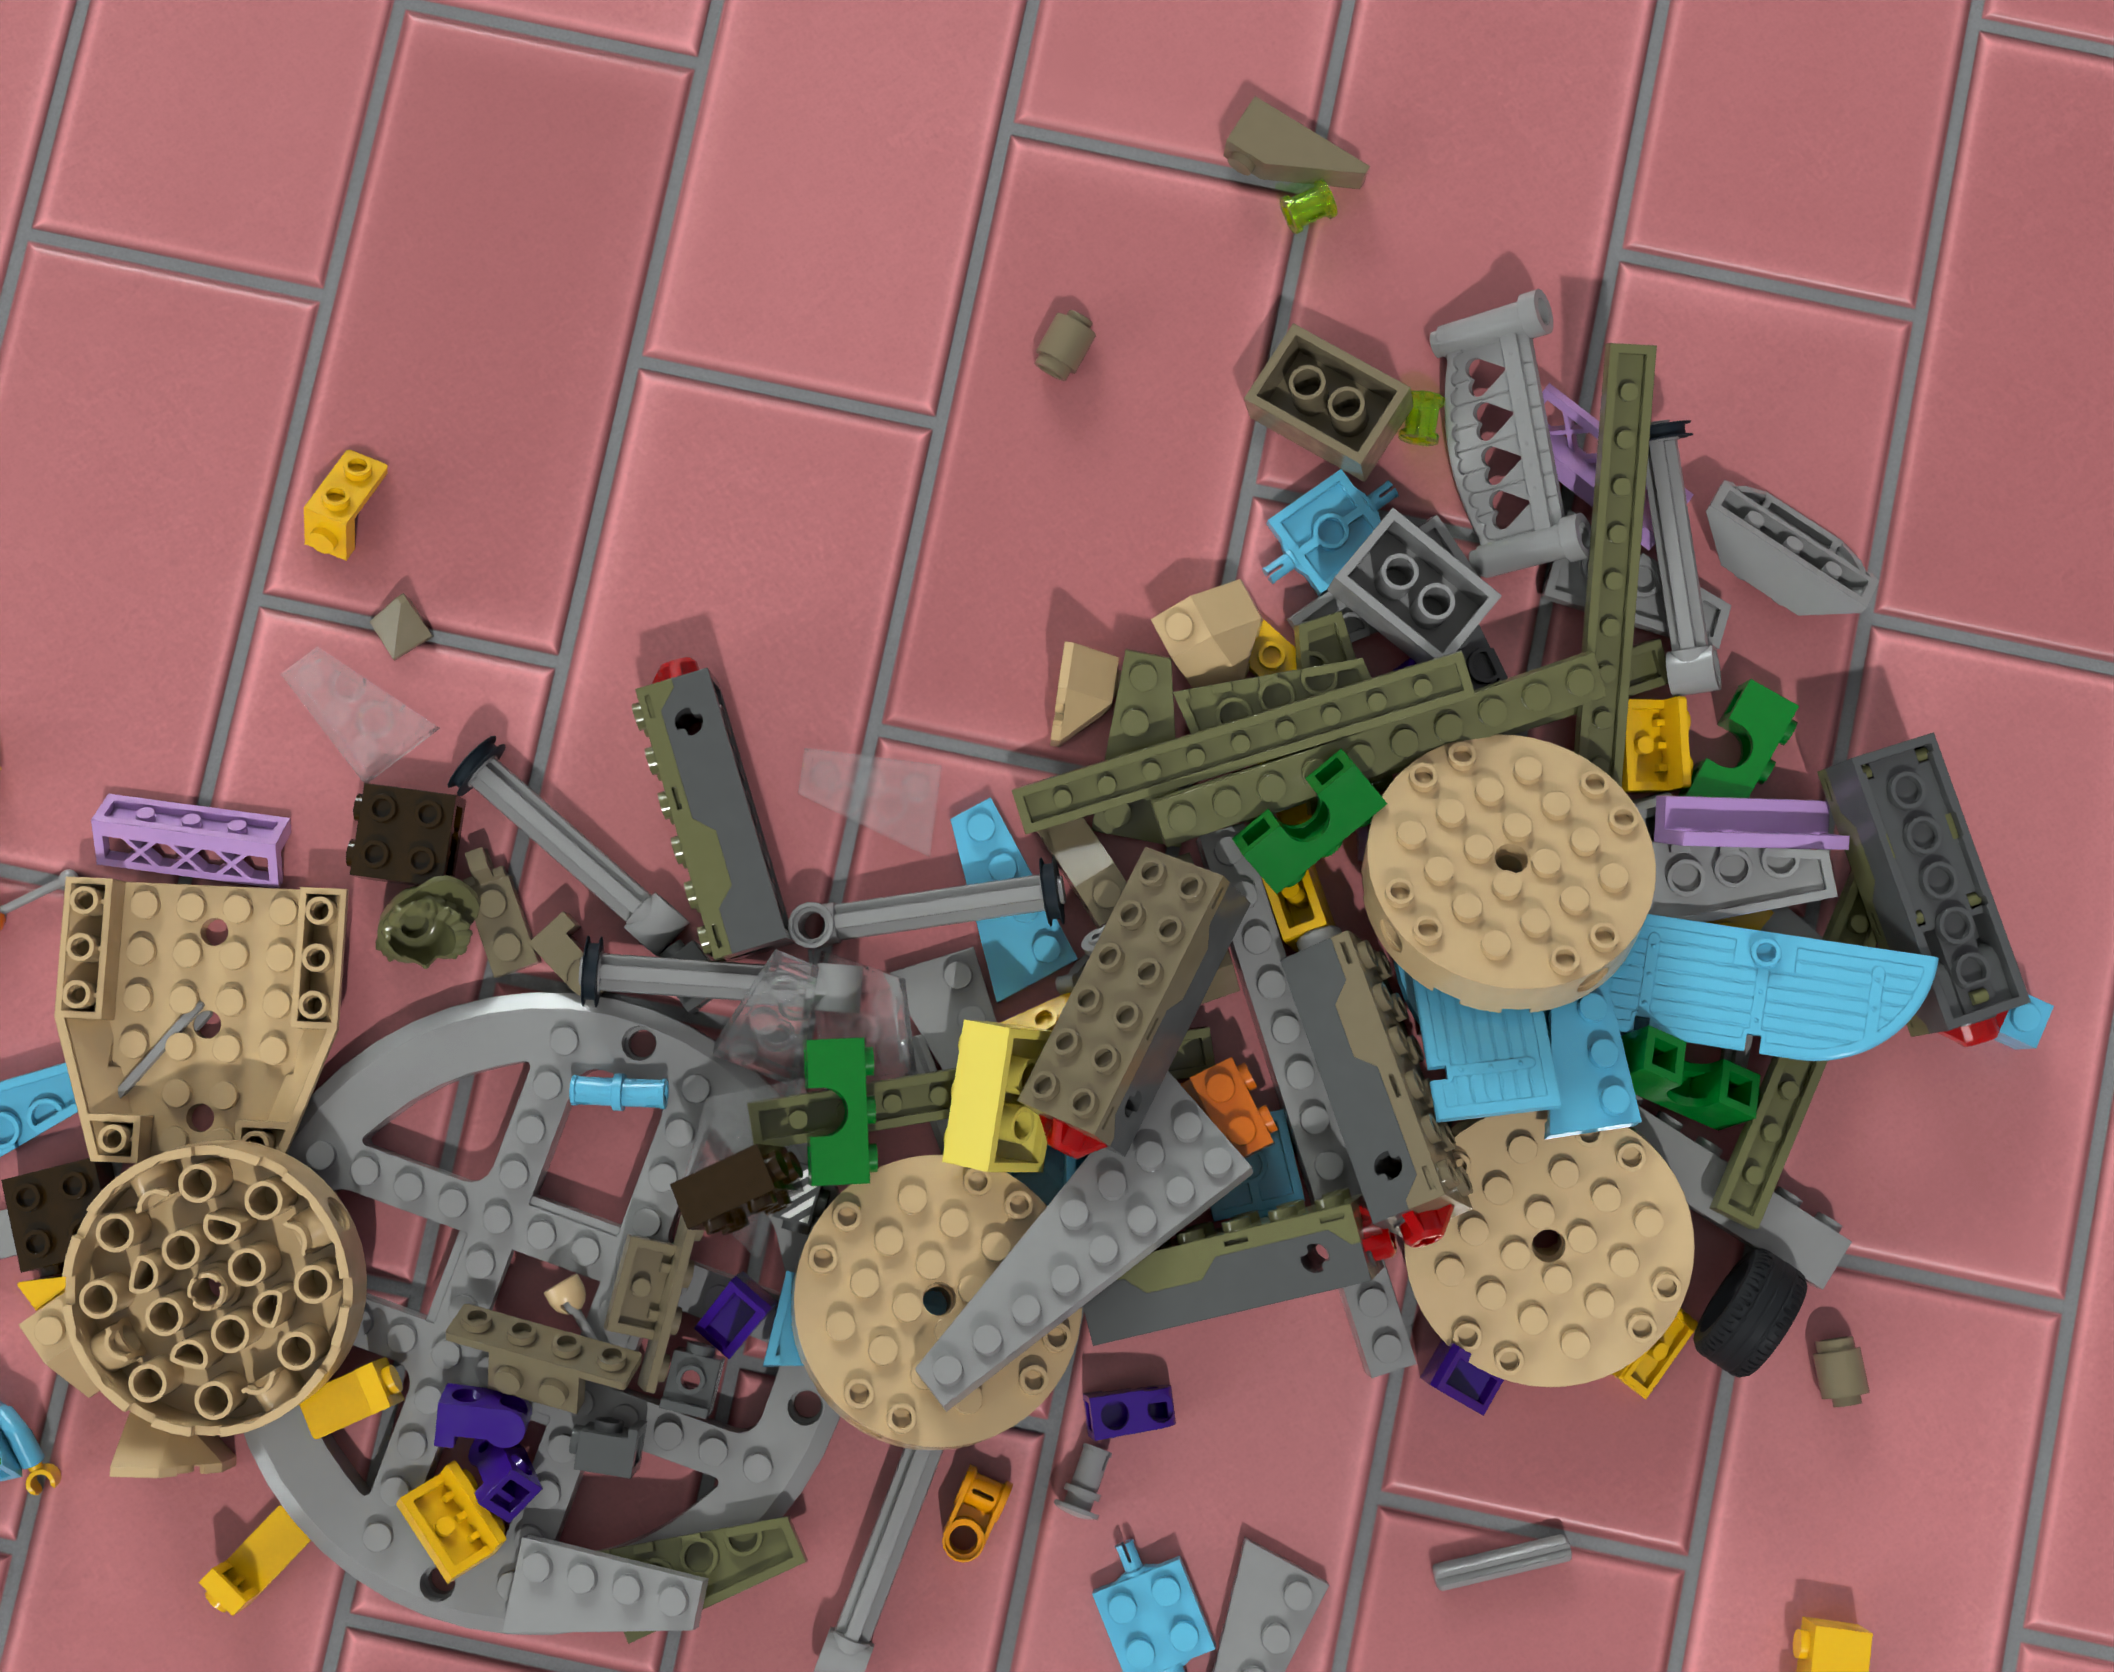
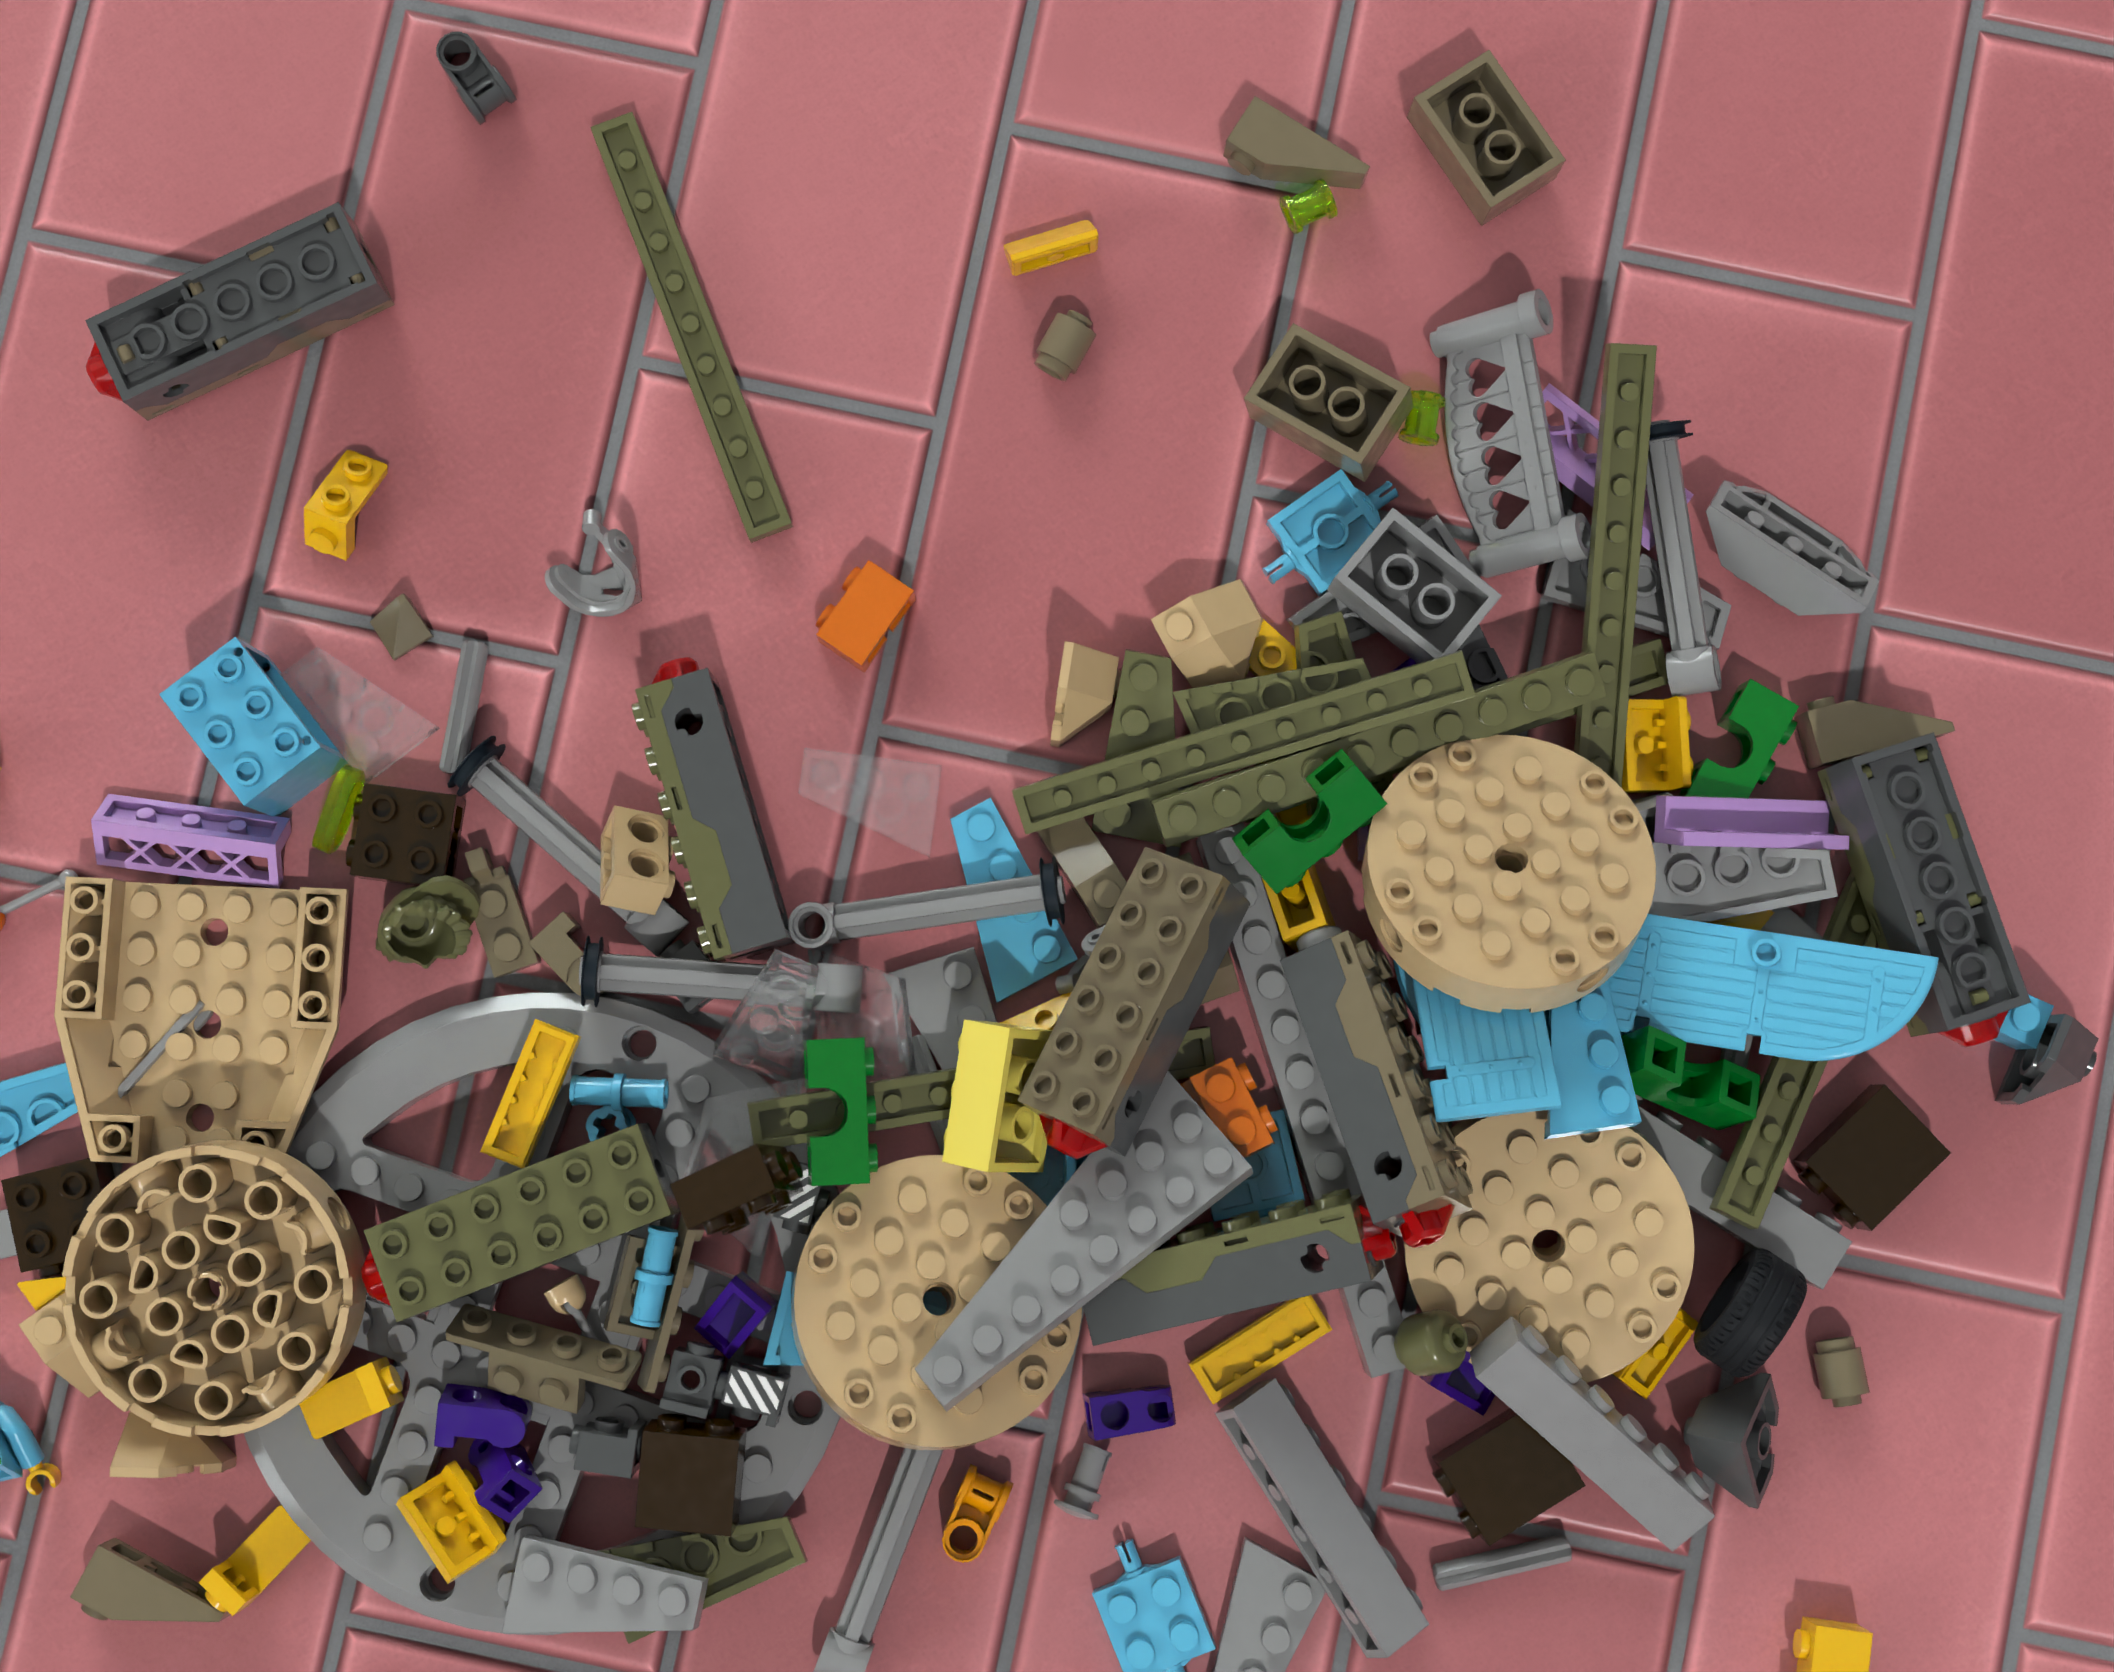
(136, 1587): none -> dark tan slope
(236, 314): none -> dark grey piece
(253, 728): none -> medium azure container
(338, 809): none -> clear neon green tile
(464, 705): none -> light grey axle
(475, 81): none -> dark grey piece
(518, 1222): none -> olive piece
(530, 1094): none -> yellow plate
(586, 592): none -> light grey helmet
(596, 1131): none -> medium azure bush
(635, 861): none -> tan brick
(654, 1276): none -> medium azure pin
(690, 1475): none -> dark brown brick
(691, 327): none -> olive plate
(753, 1391): none -> dark grey brick
(864, 614): none -> orange piece
(1051, 247): none -> yellow slope
(1259, 1347): none -> yellow plate
(1323, 1518): none -> light grey brick
(1431, 1343): none -> olive head
(1485, 137): none -> dark tan brick
(1504, 1476): none -> dark brown brick
(1592, 1433): none -> light grey brick
(1733, 1437): none -> dark grey slope
(1853, 728): none -> dark tan slope
(1870, 1158): none -> dark brown brick
(2060, 1060): none -> dark grey slope

